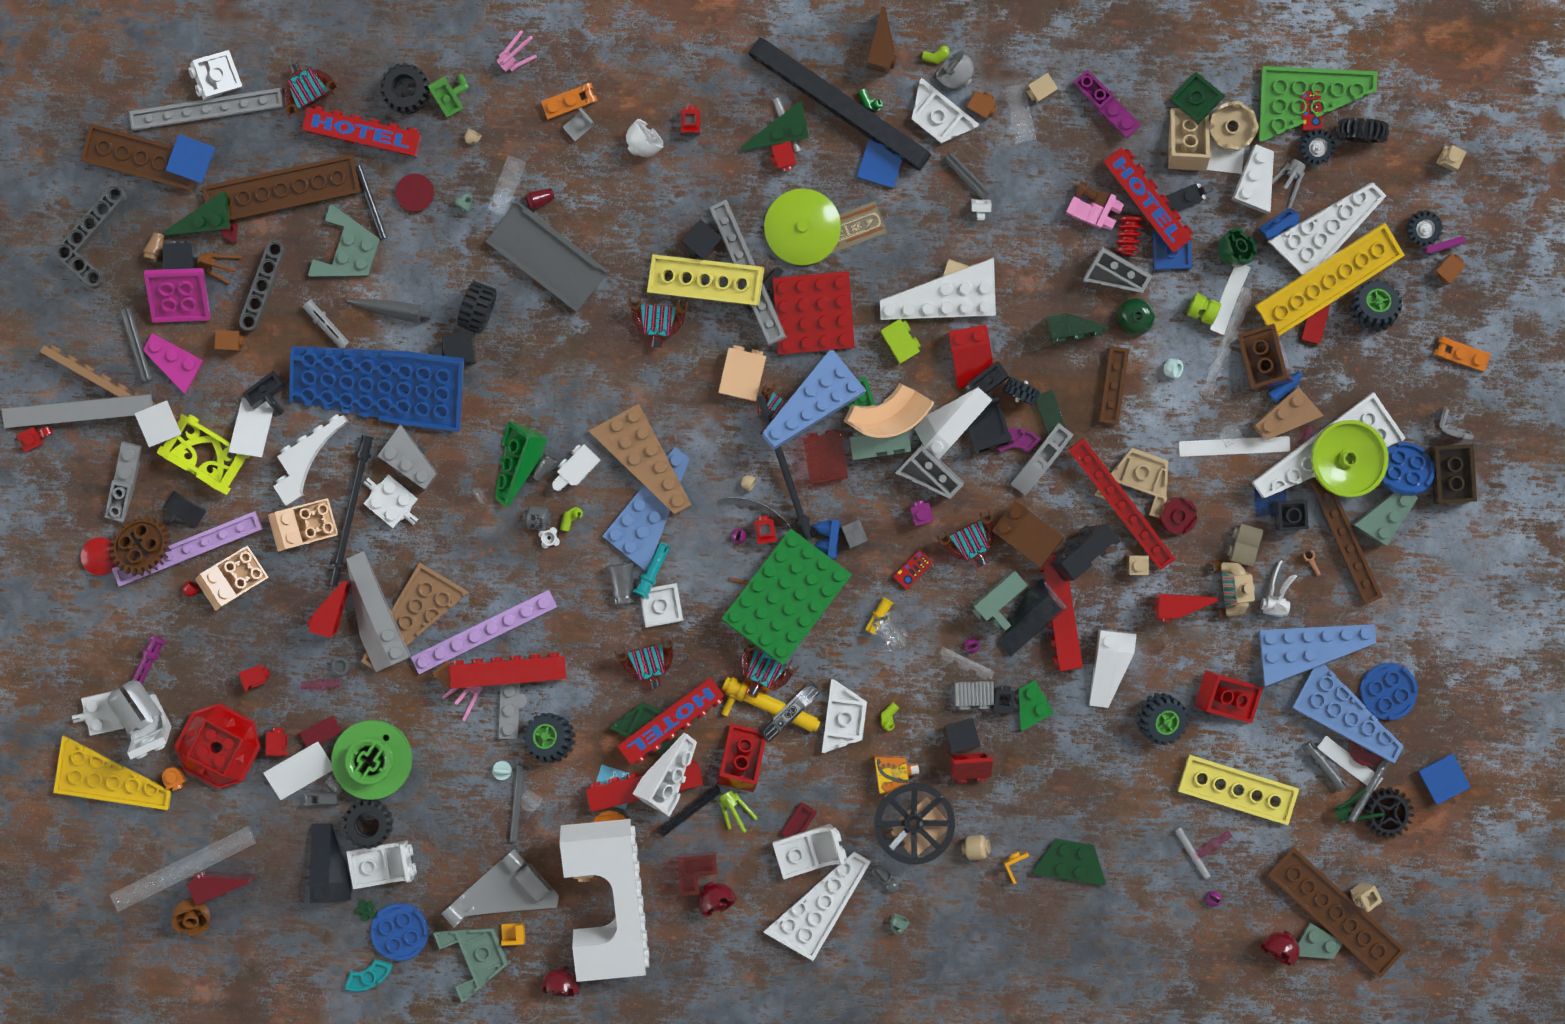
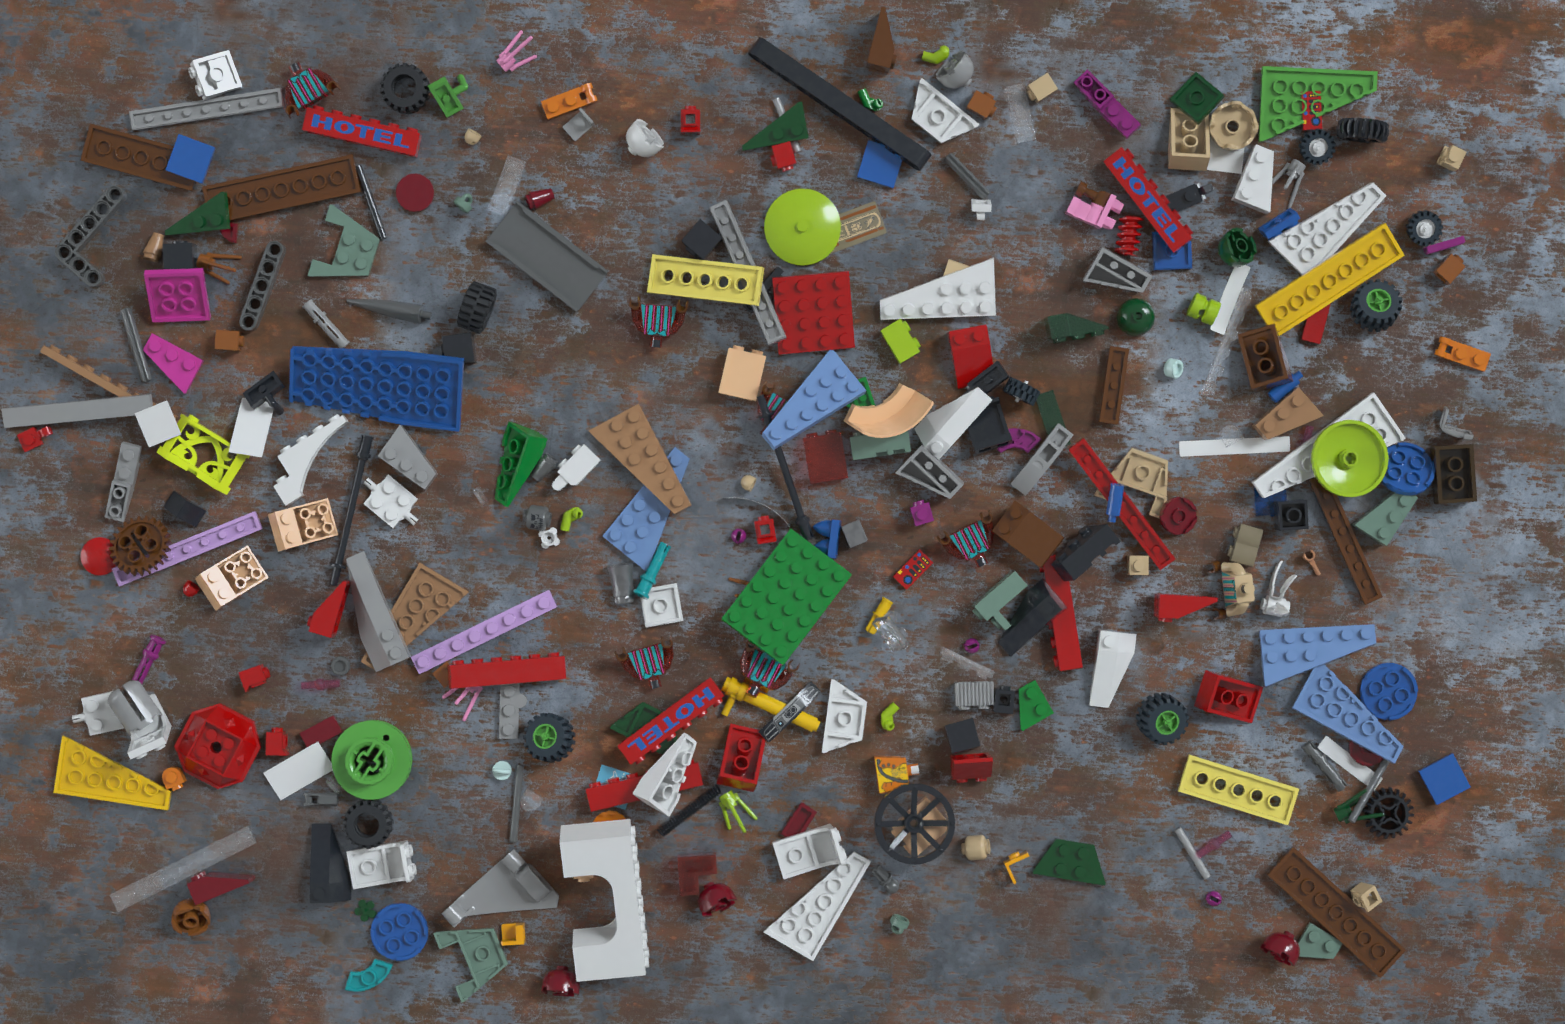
(1114, 501): none -> blue cylinder

